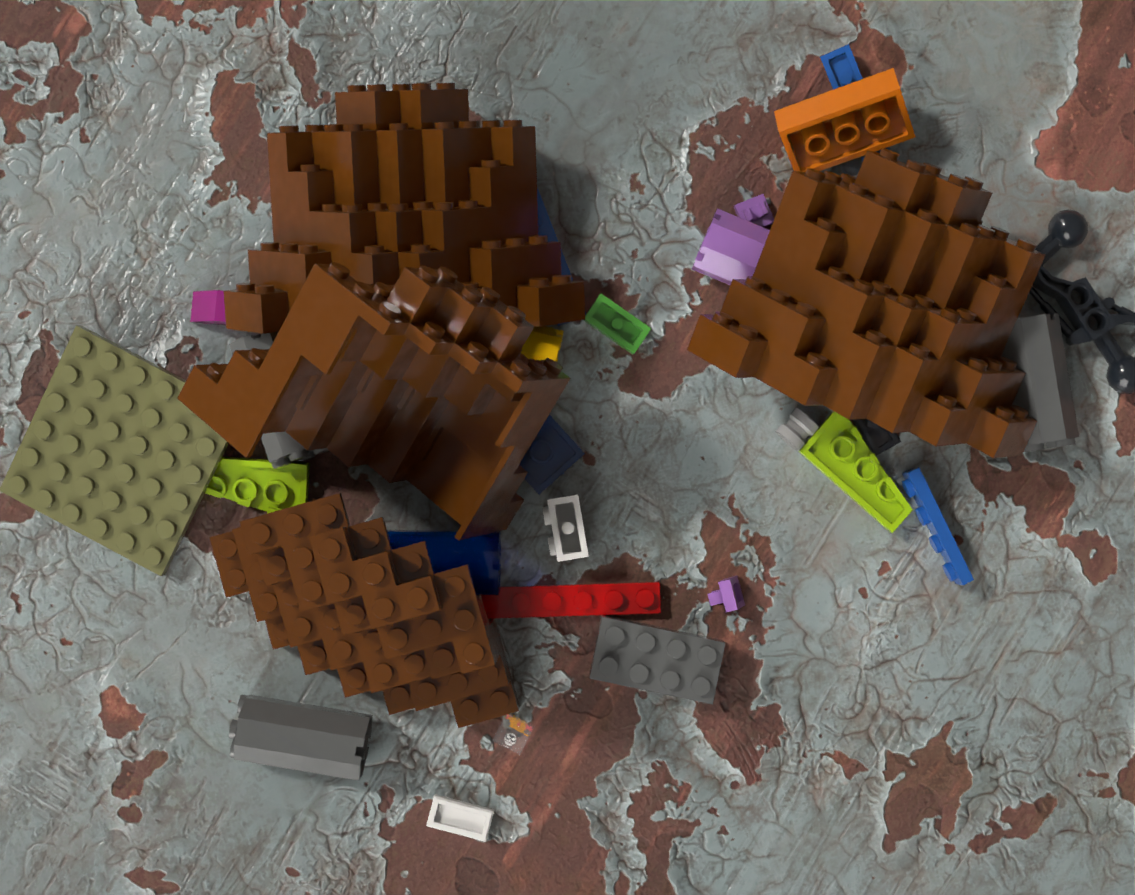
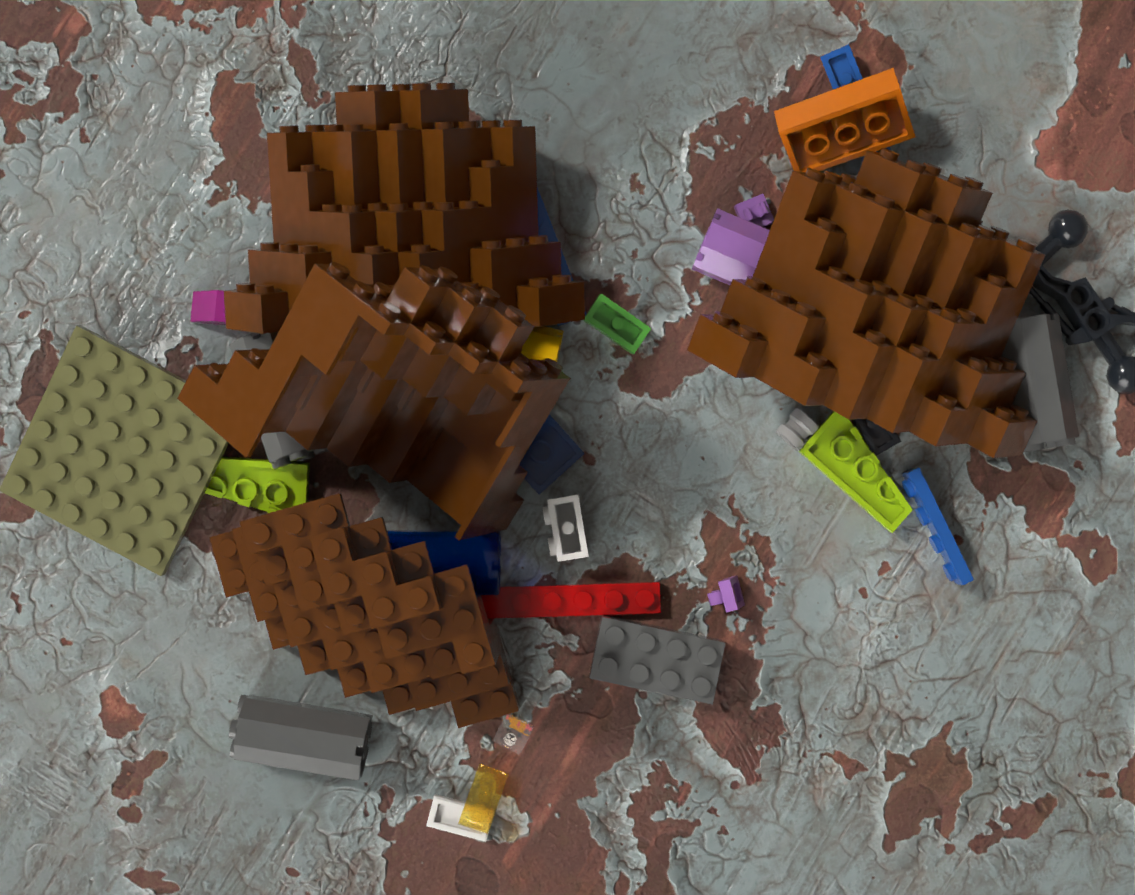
(483, 799): none -> clear yellow plate

